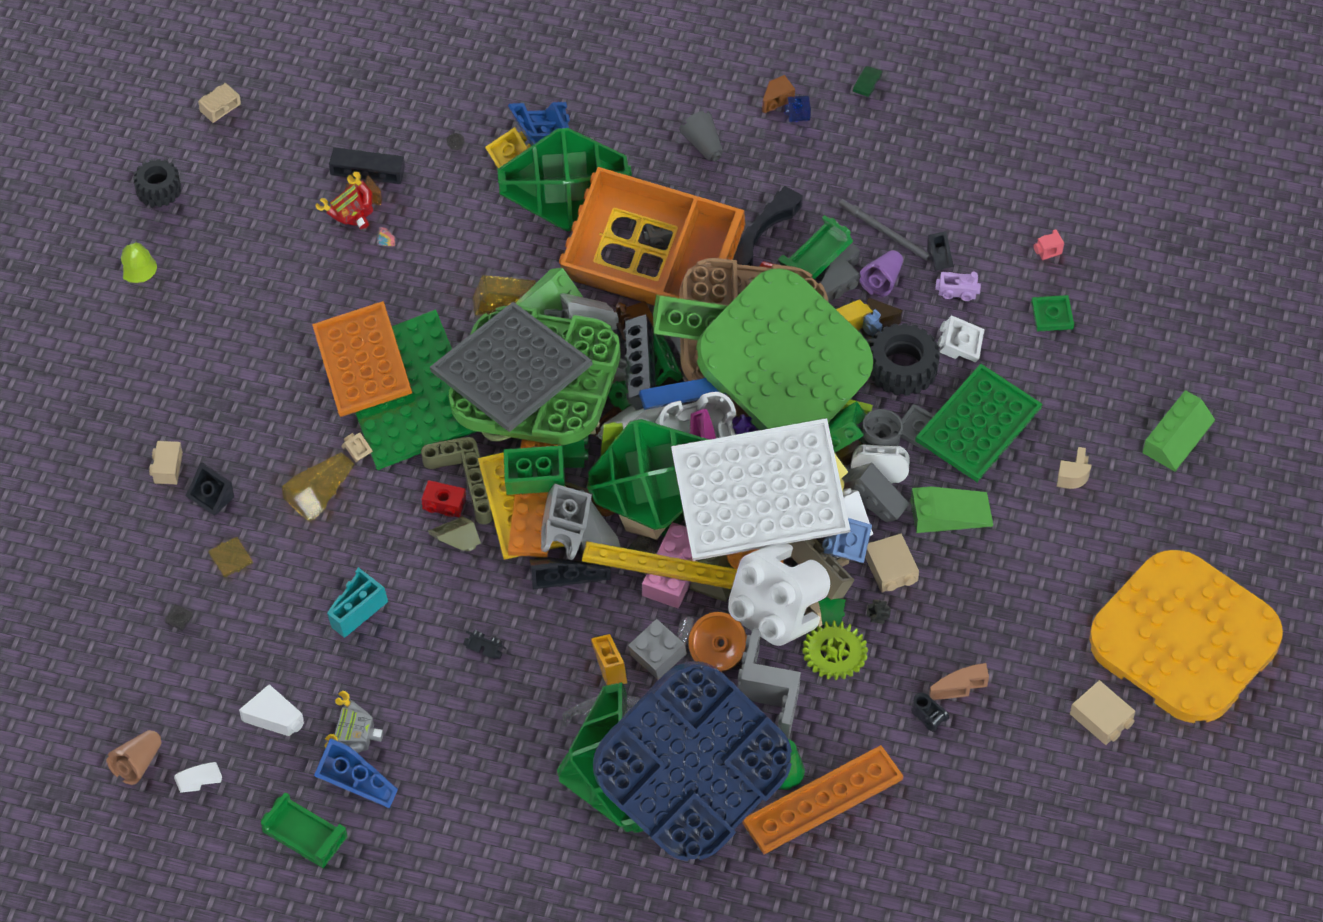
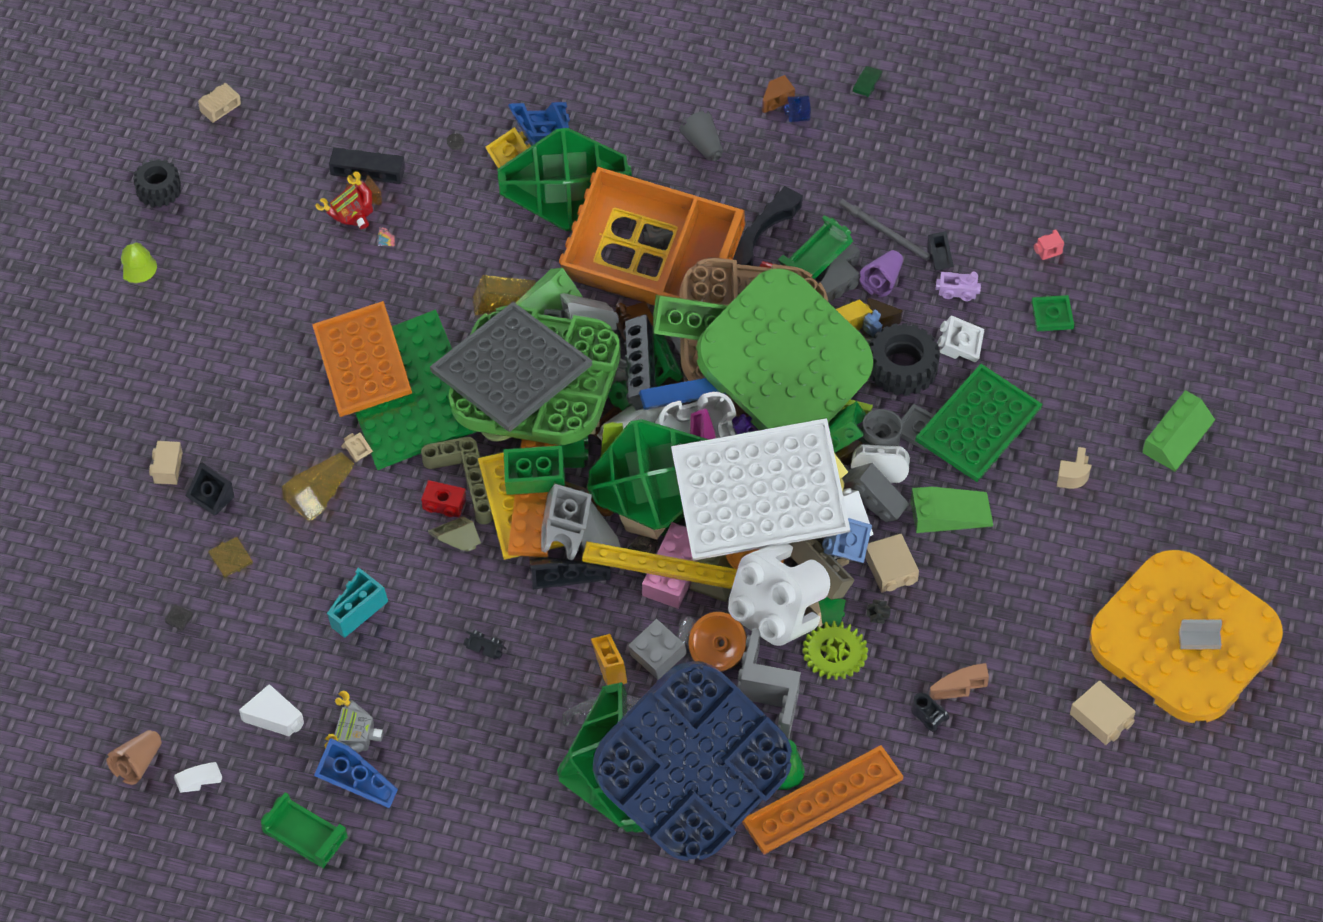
(1200, 634): none -> light grey panel

